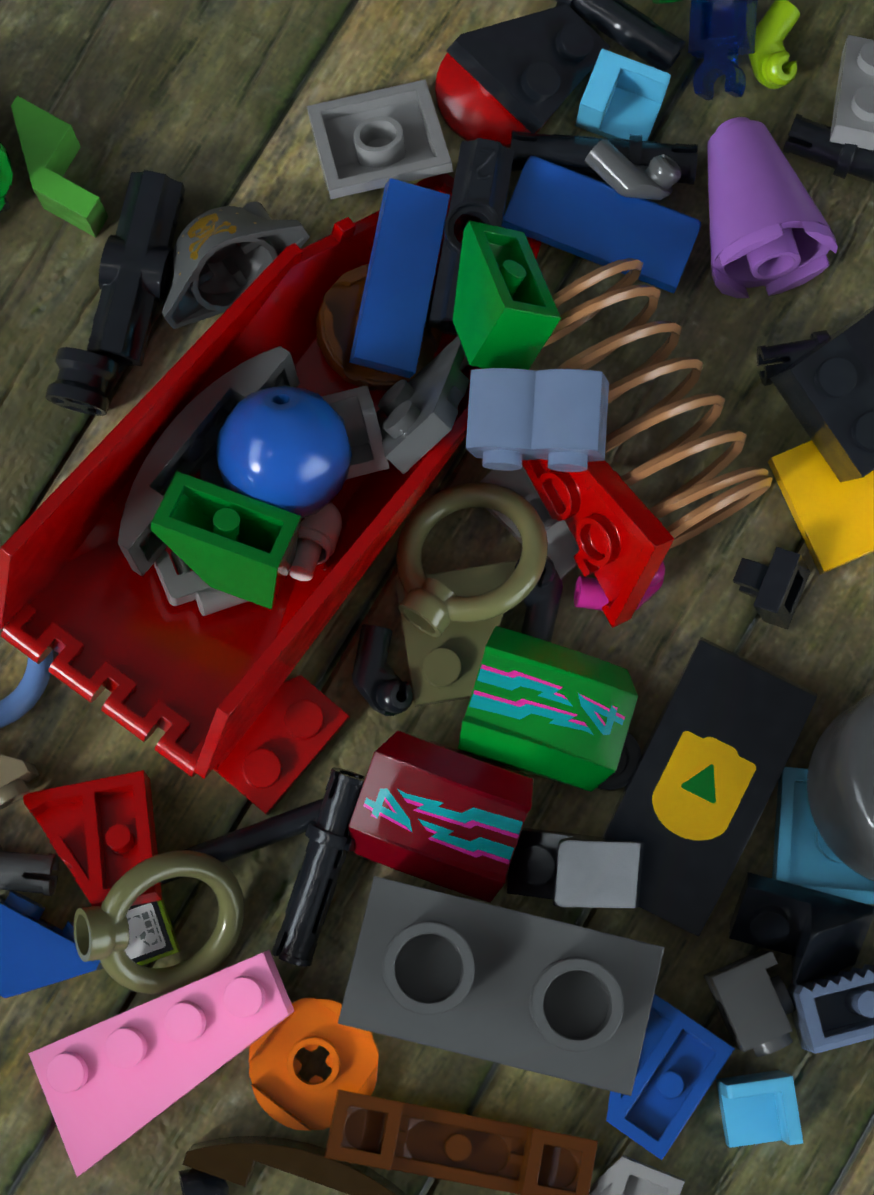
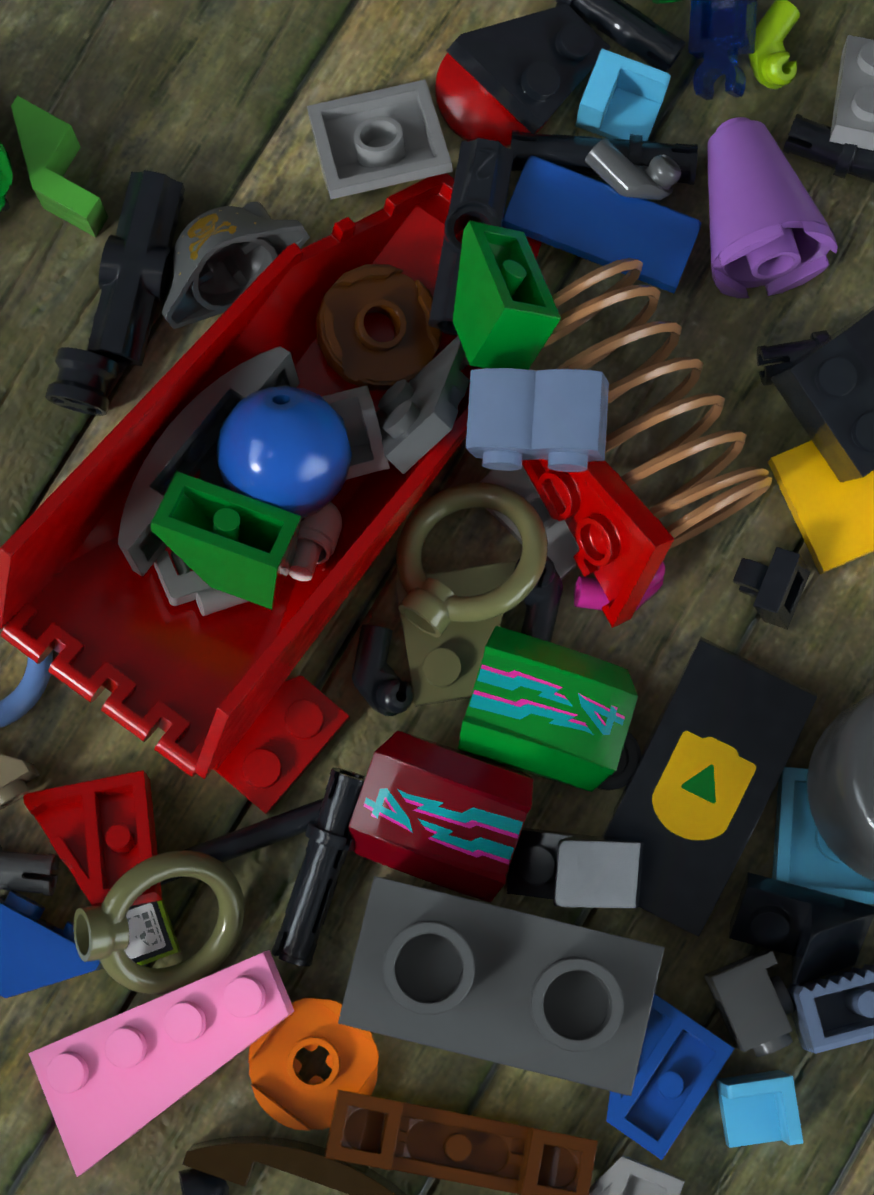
(399, 278): blue tile -> none

